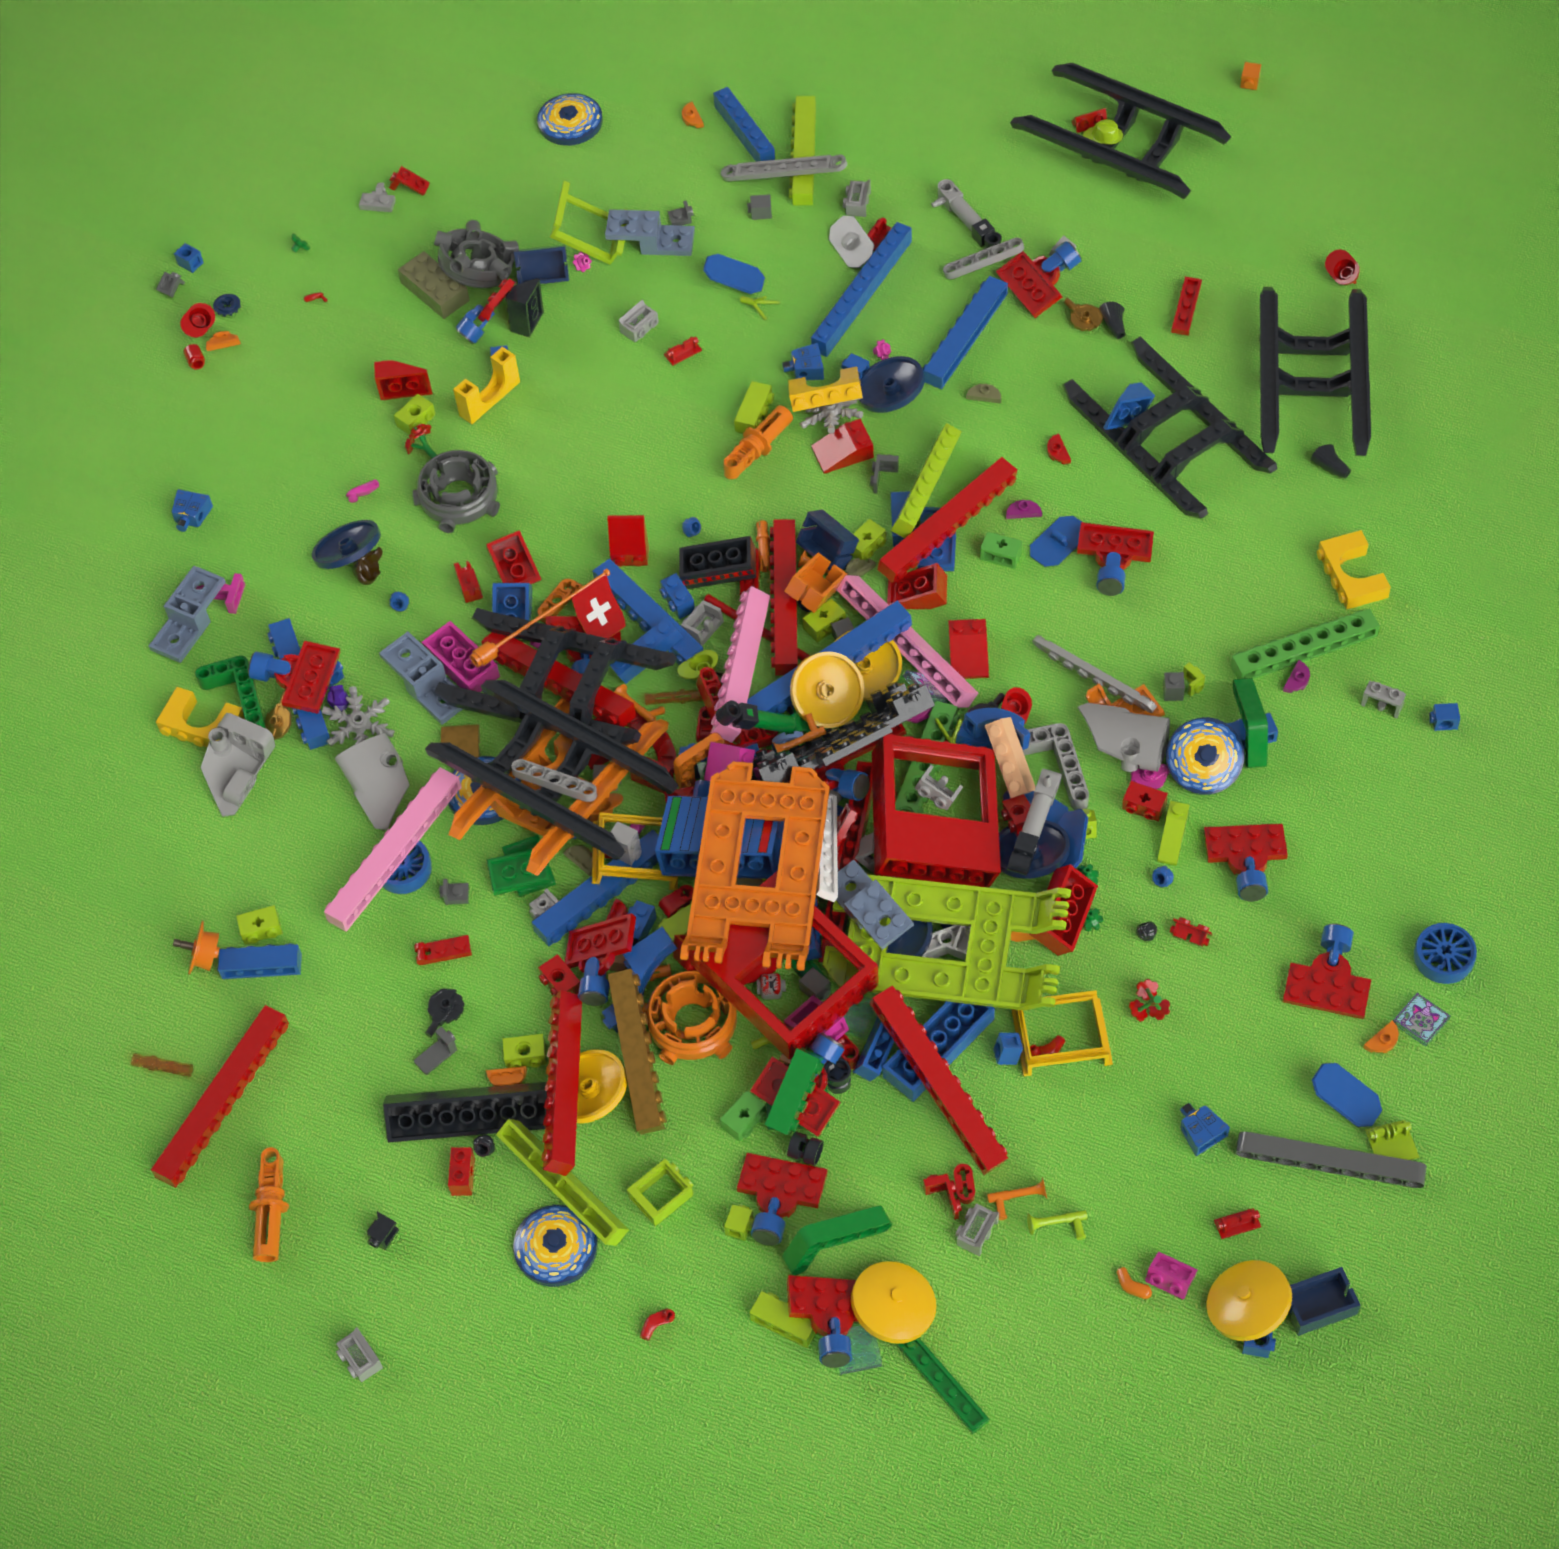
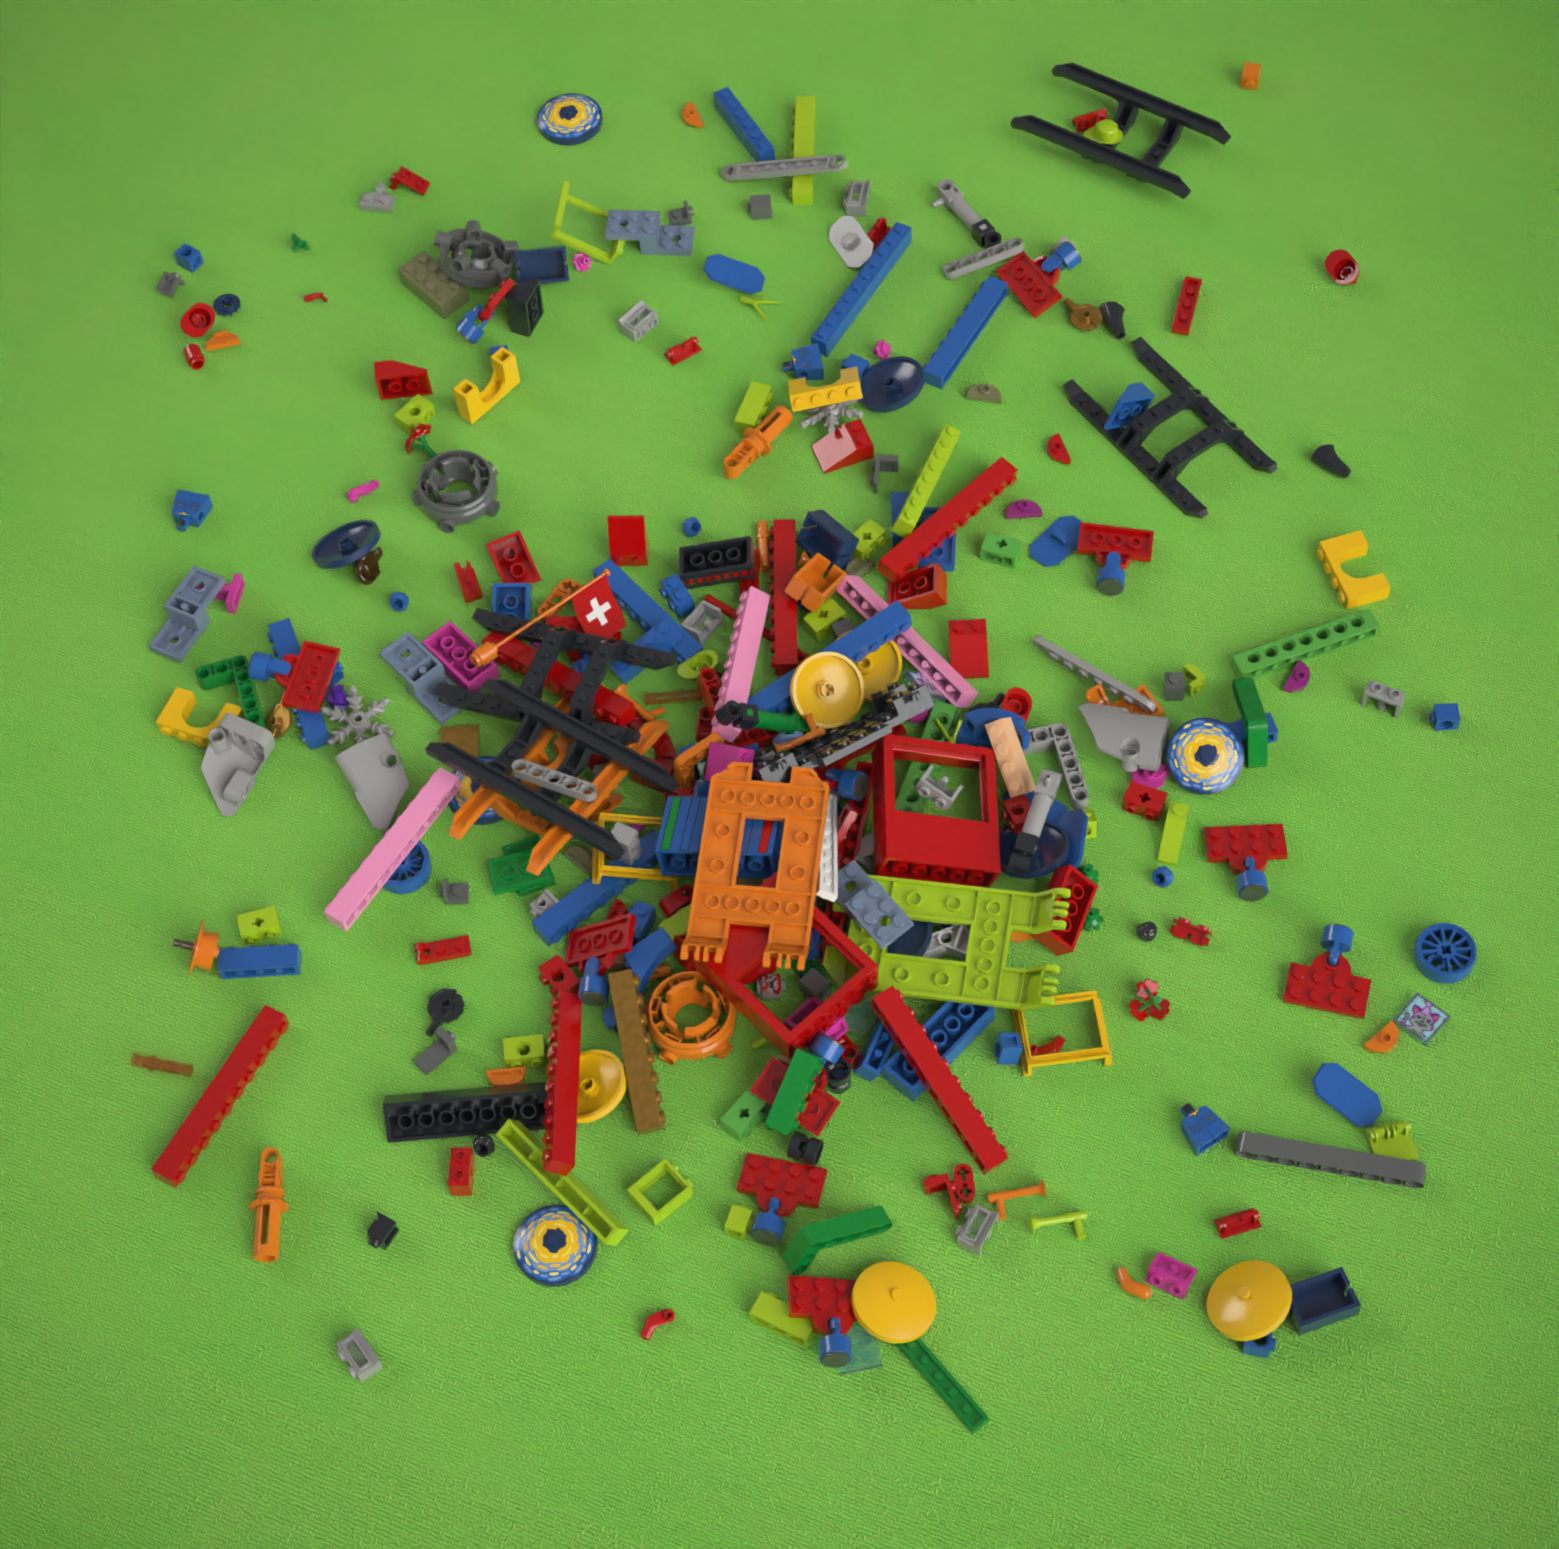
(1278, 382): black piece -> none

